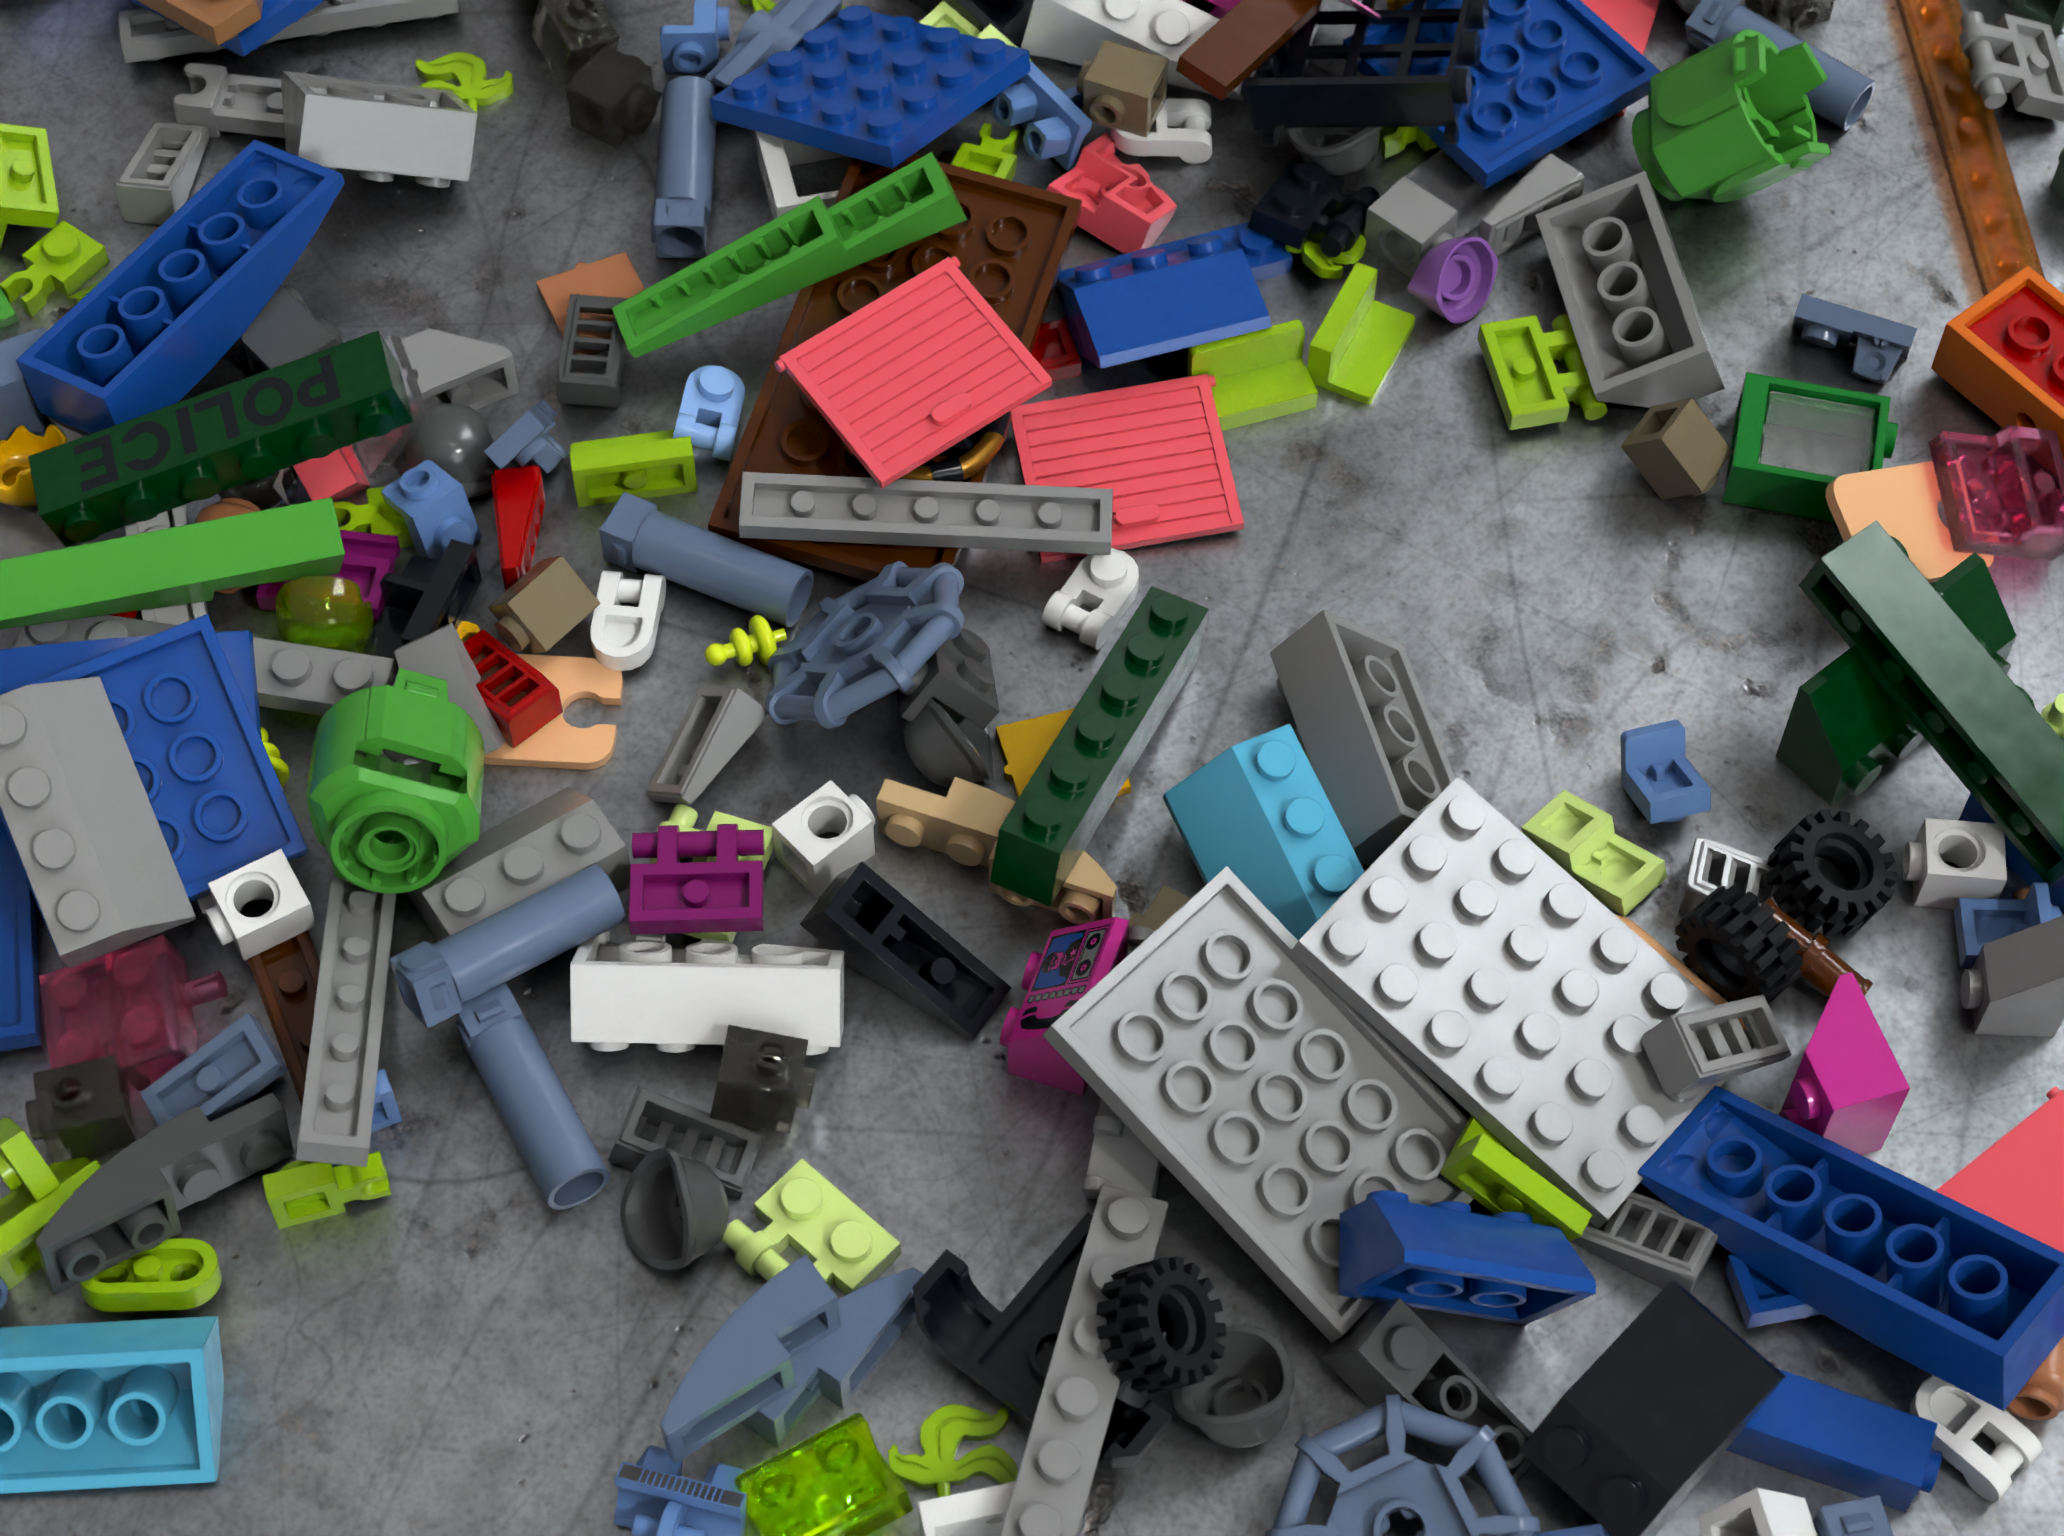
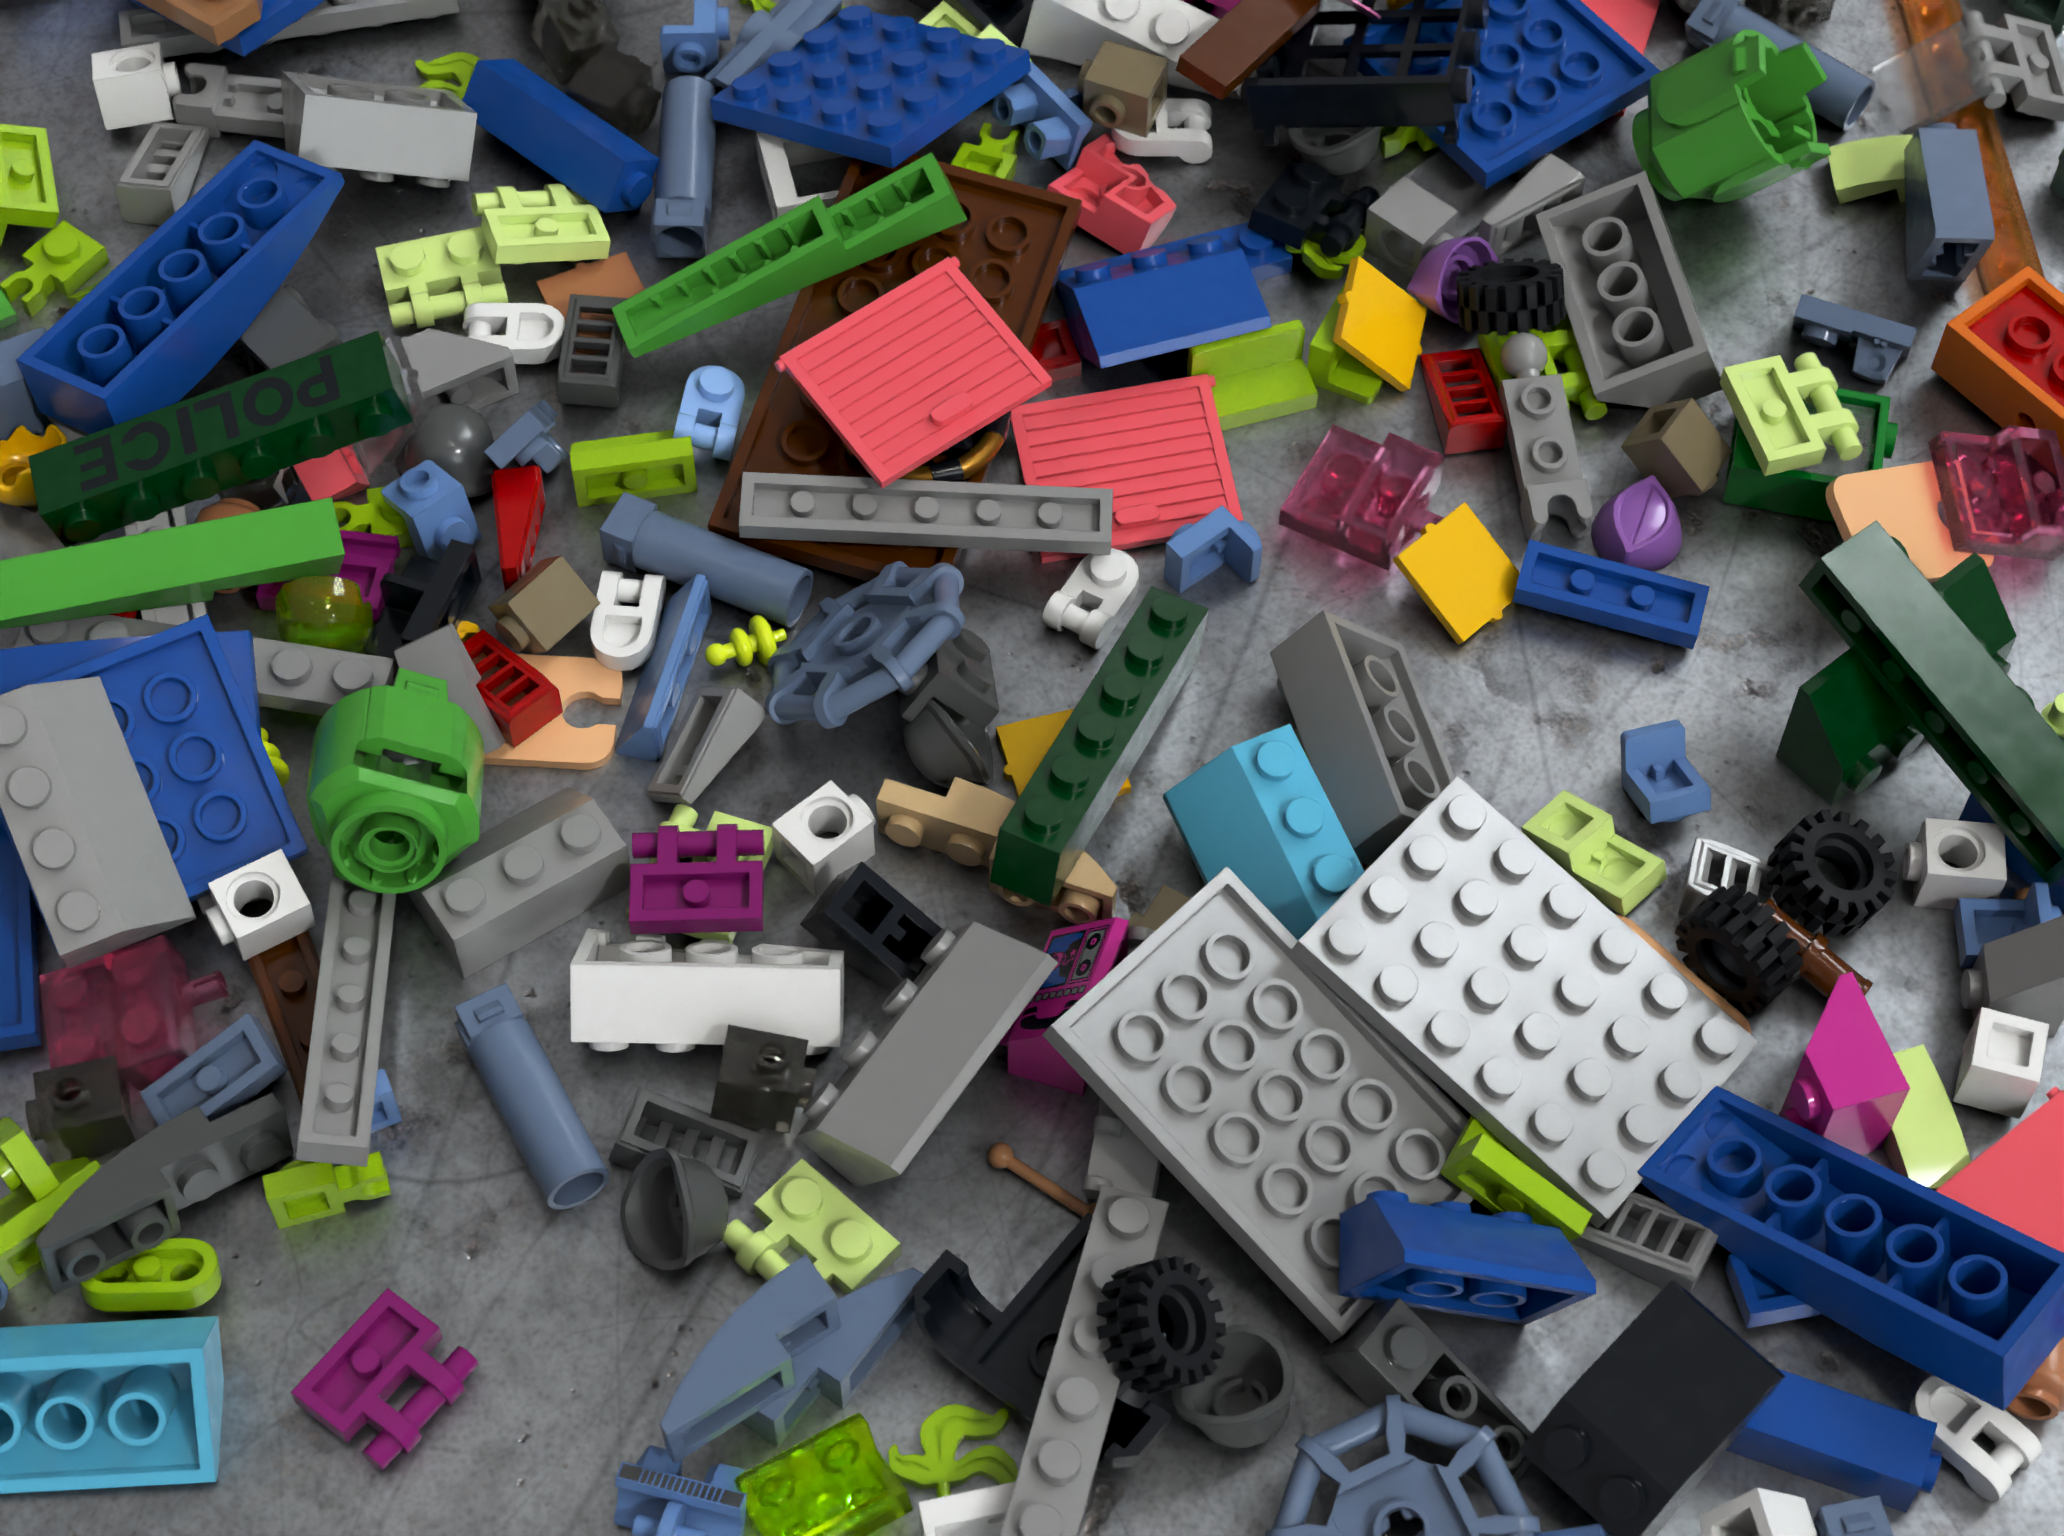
(134, 85): none -> white brick
(370, 1365): none -> magenta plate
(439, 277): none -> yellowish green plate
(506, 944): sand blue piece -> none
(531, 329): none -> white plate
(540, 225): none -> yellowish green plate
(560, 135): none -> blue brick
(666, 672): none -> medium blue slope
(922, 1052): none -> light grey slope
(1001, 1156): none -> medium nougat hinge
(1207, 545): none -> medium blue bracket
(1365, 495): none -> clear pink plate
(1379, 324): none -> yellow piece
(1460, 573): none -> yellow piece
(1464, 432): none -> red slope
(1510, 296): none -> black tyre
(1542, 440): none -> light grey plate
(1611, 594): none -> blue plate
(1638, 527): none -> medium lavender hat
(1686, 1042): light grey slope -> none
(1776, 419): none -> yellowish green plate
(1869, 167): none -> yellowish green slope
(1926, 1133): none -> yellowish green slope
(1933, 79): none -> clear piece
(1945, 204): none -> sand blue slope
(2001, 1063): none -> white brick

